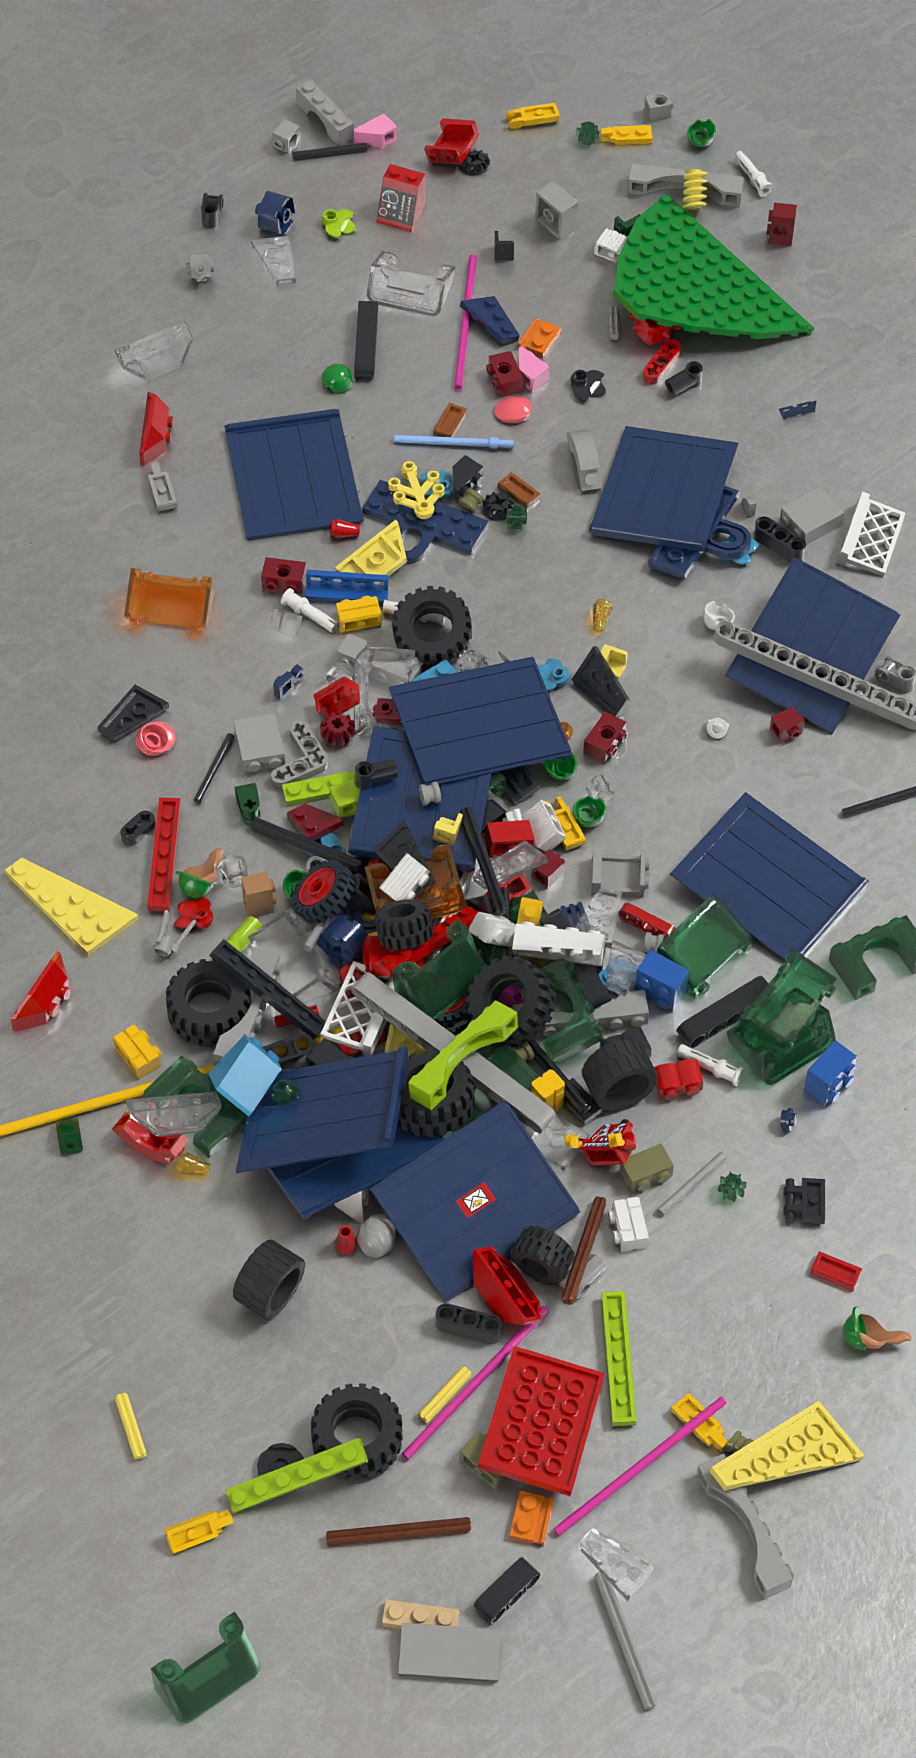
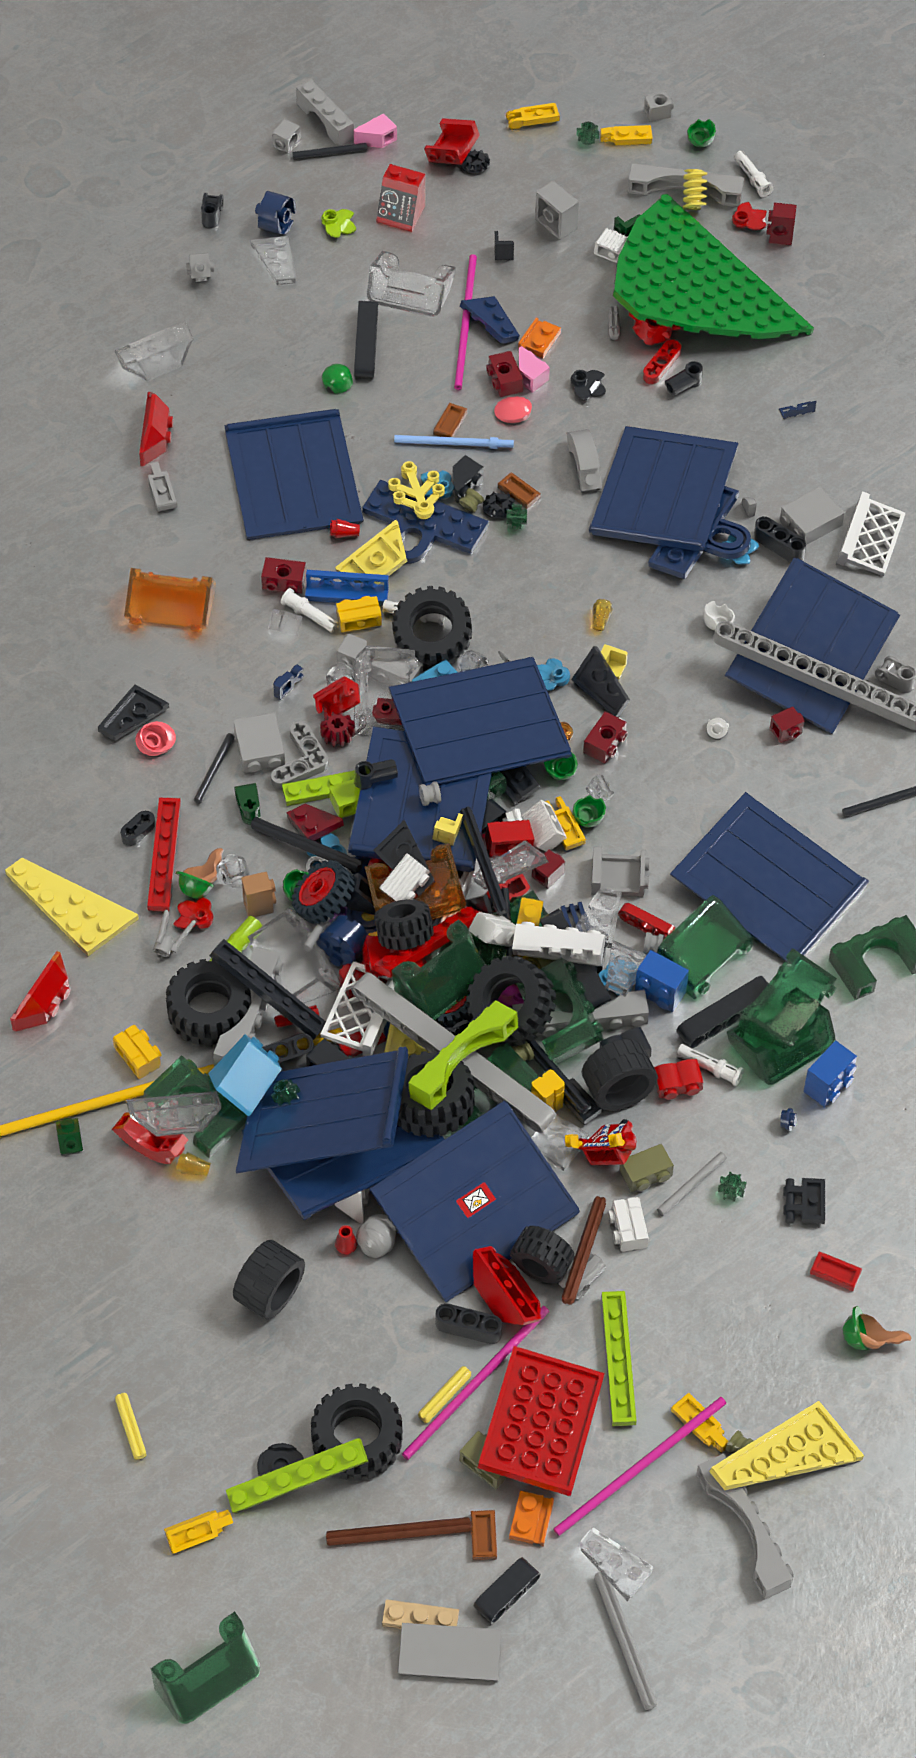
(483, 1535): none -> dark orange tile
(749, 217): none -> red plate

